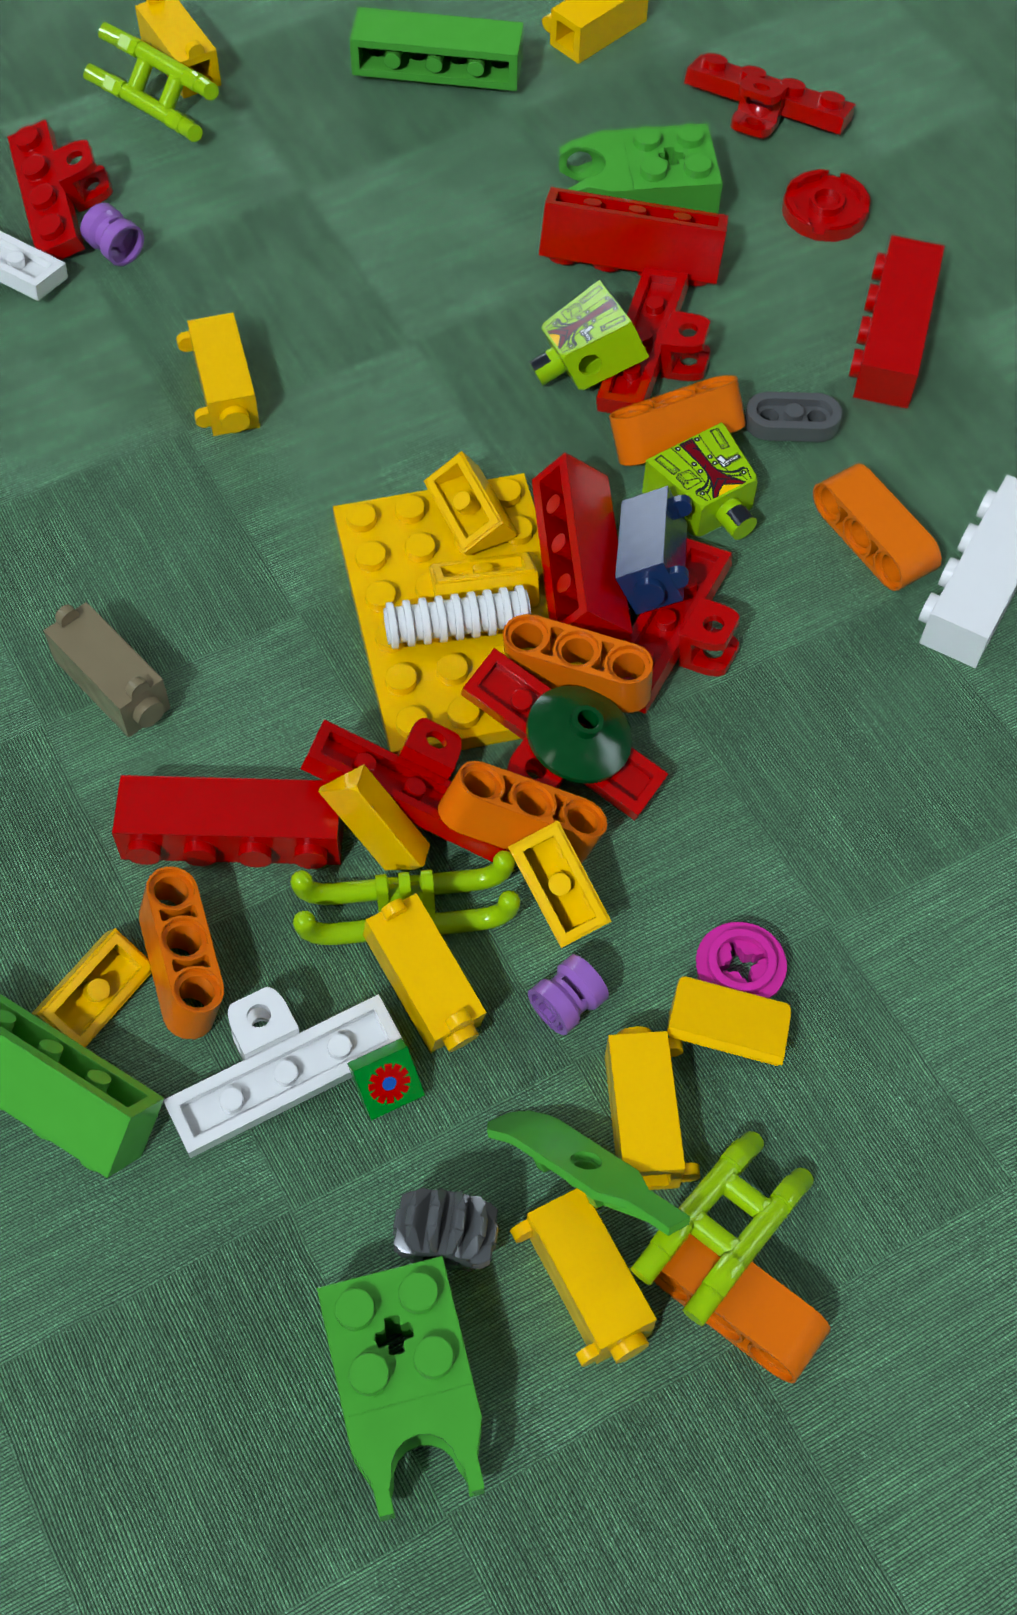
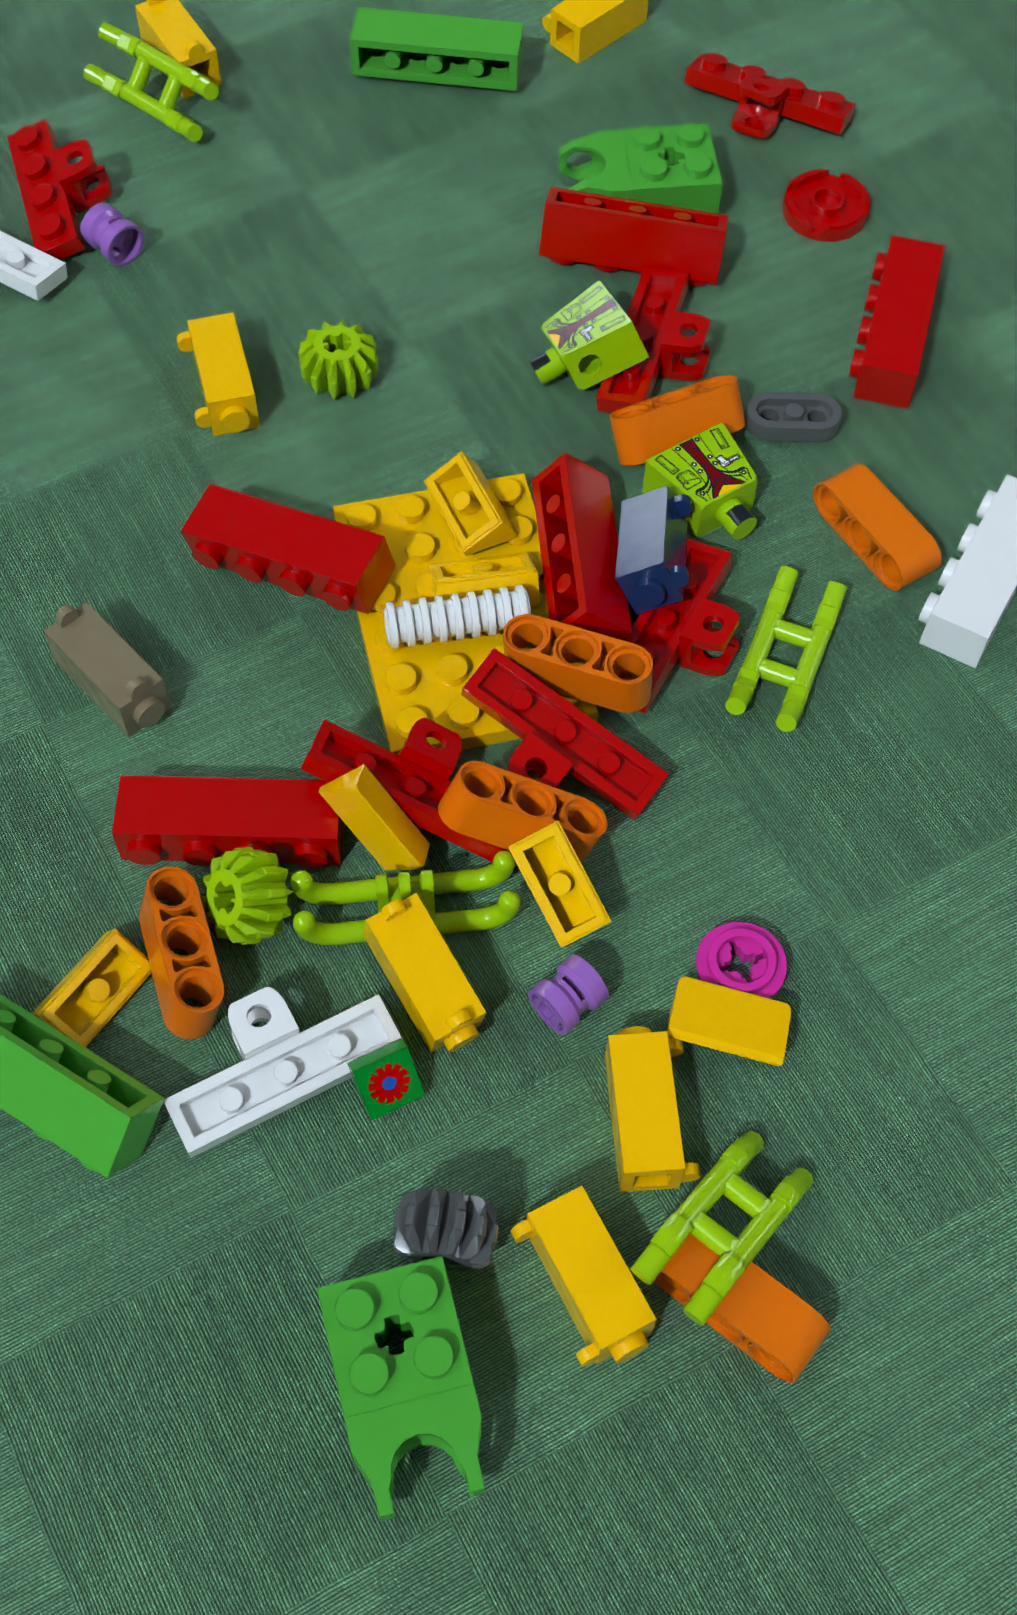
(247, 895): none -> lime gear
(289, 549): none -> red brick
(338, 359): none -> lime gear
(568, 747): dark green dish -> none
(586, 1167): bright green piece -> none
(772, 627): none -> lime piece

